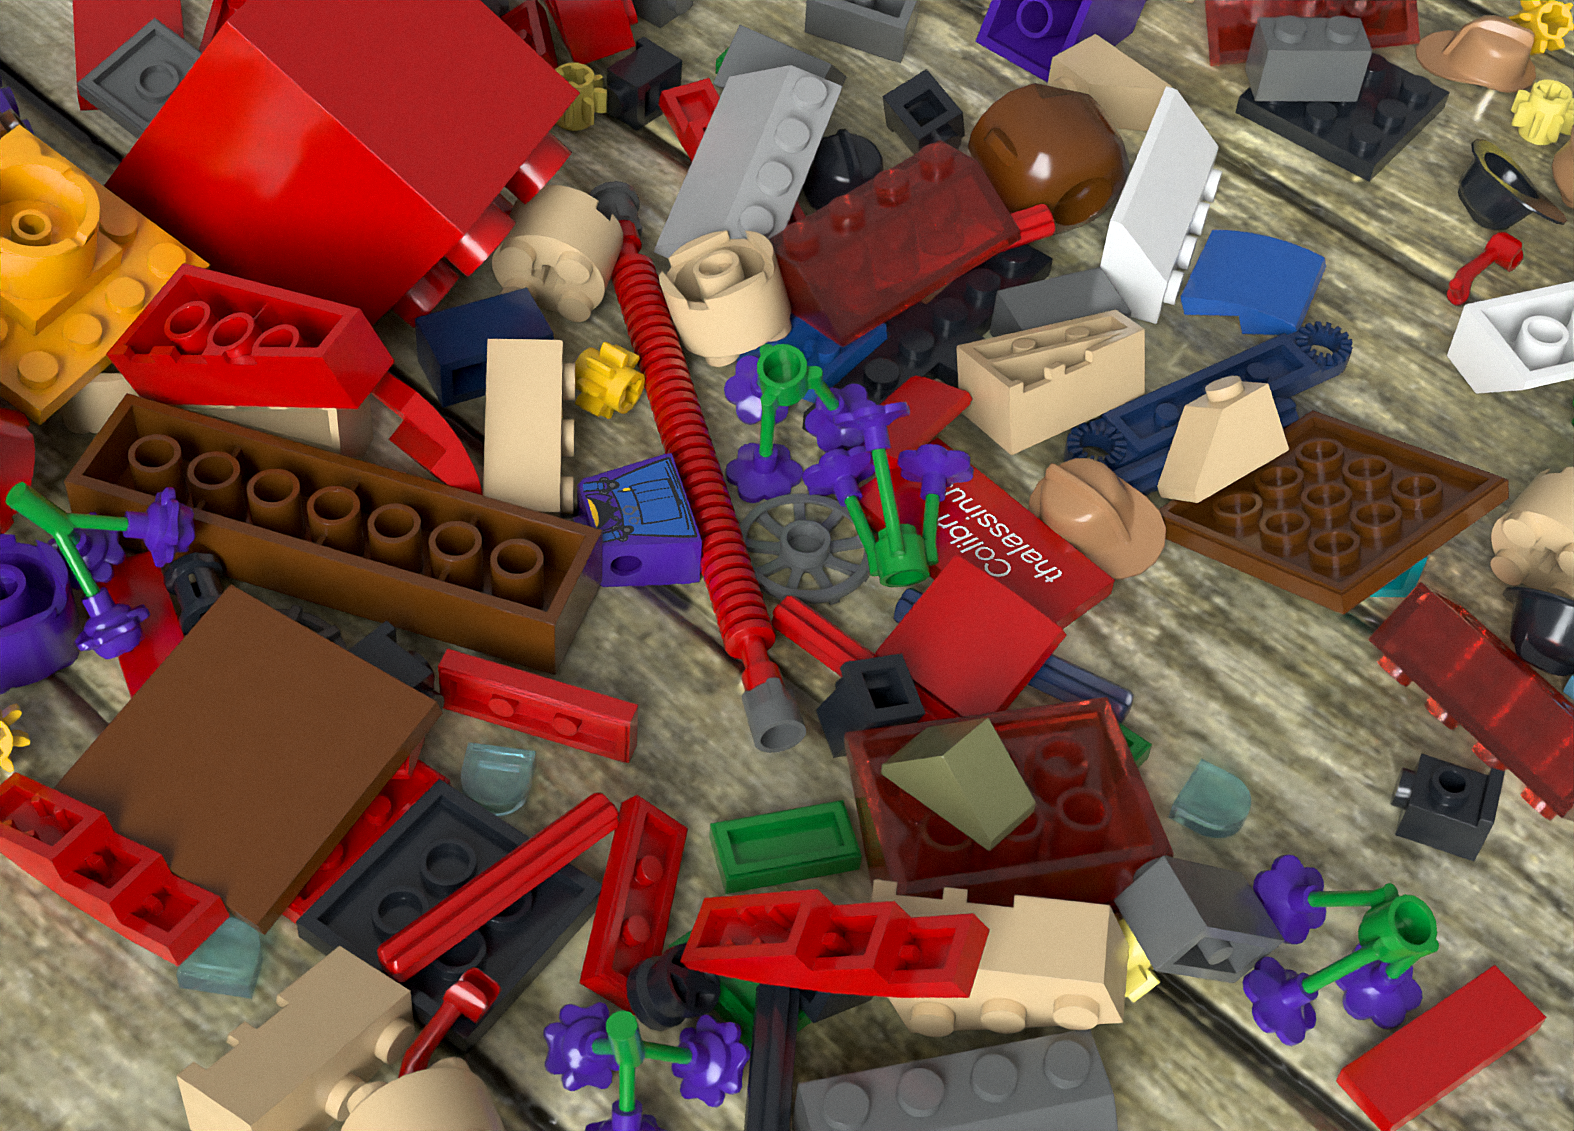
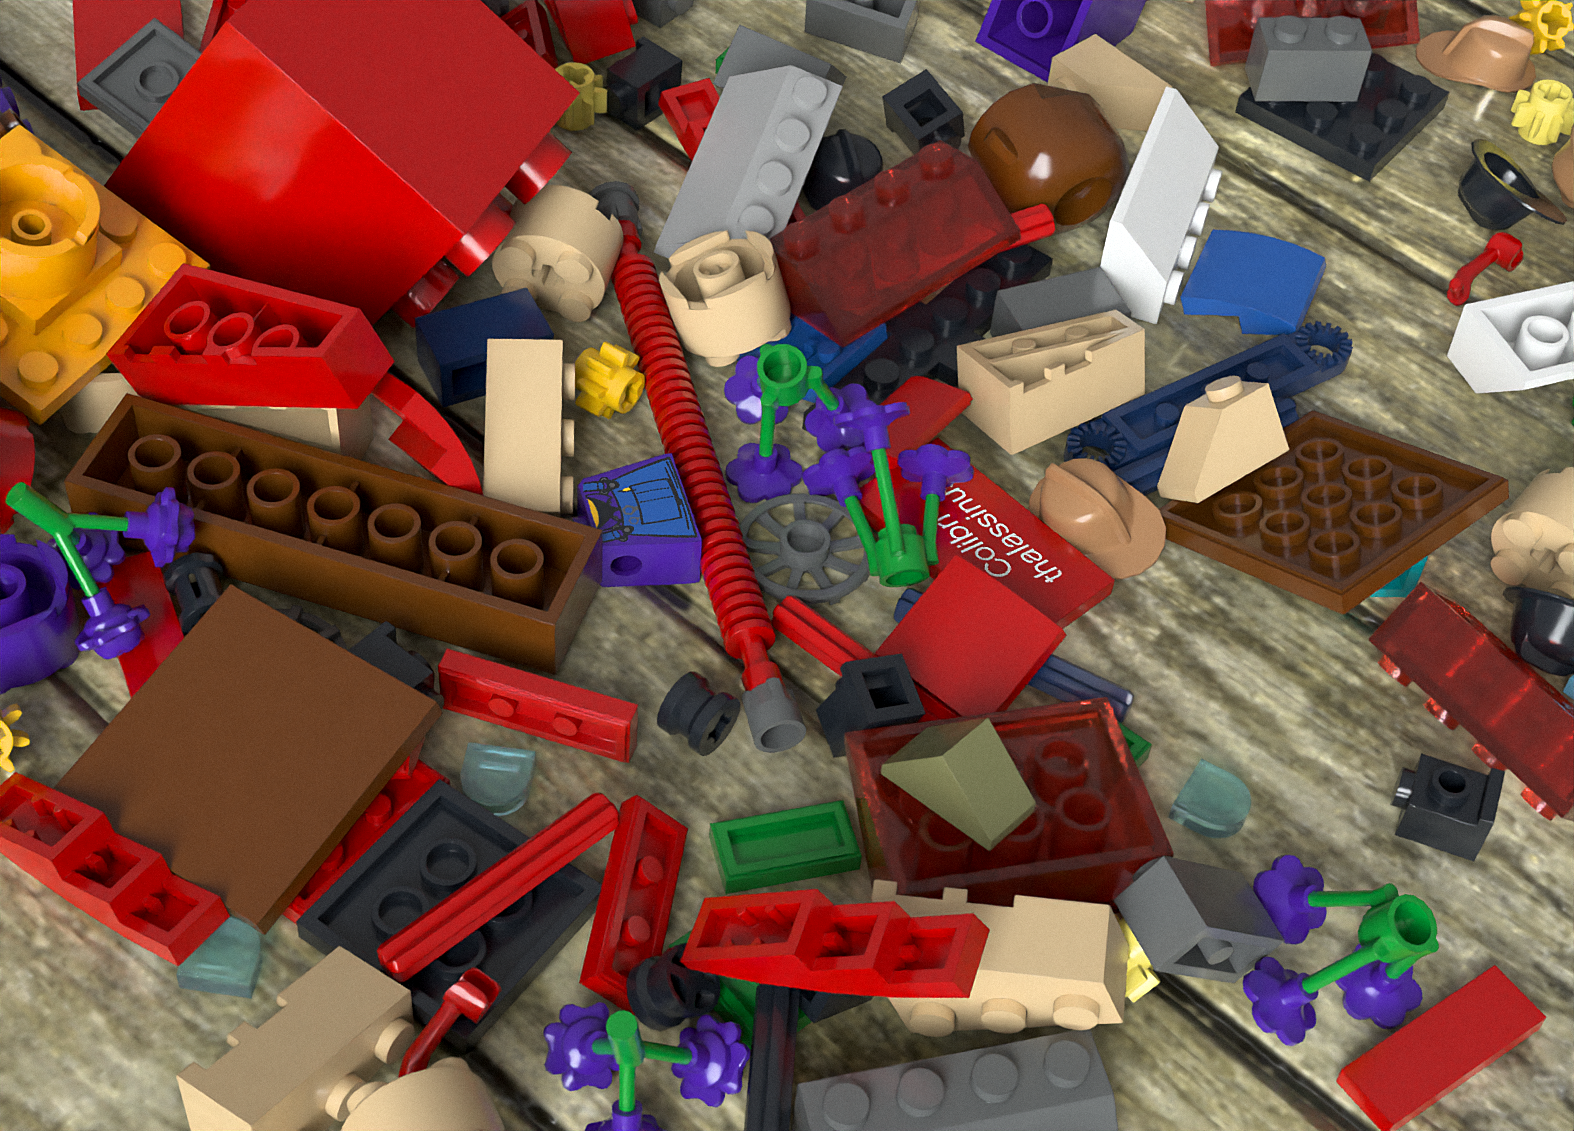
(698, 713): none -> black wheel

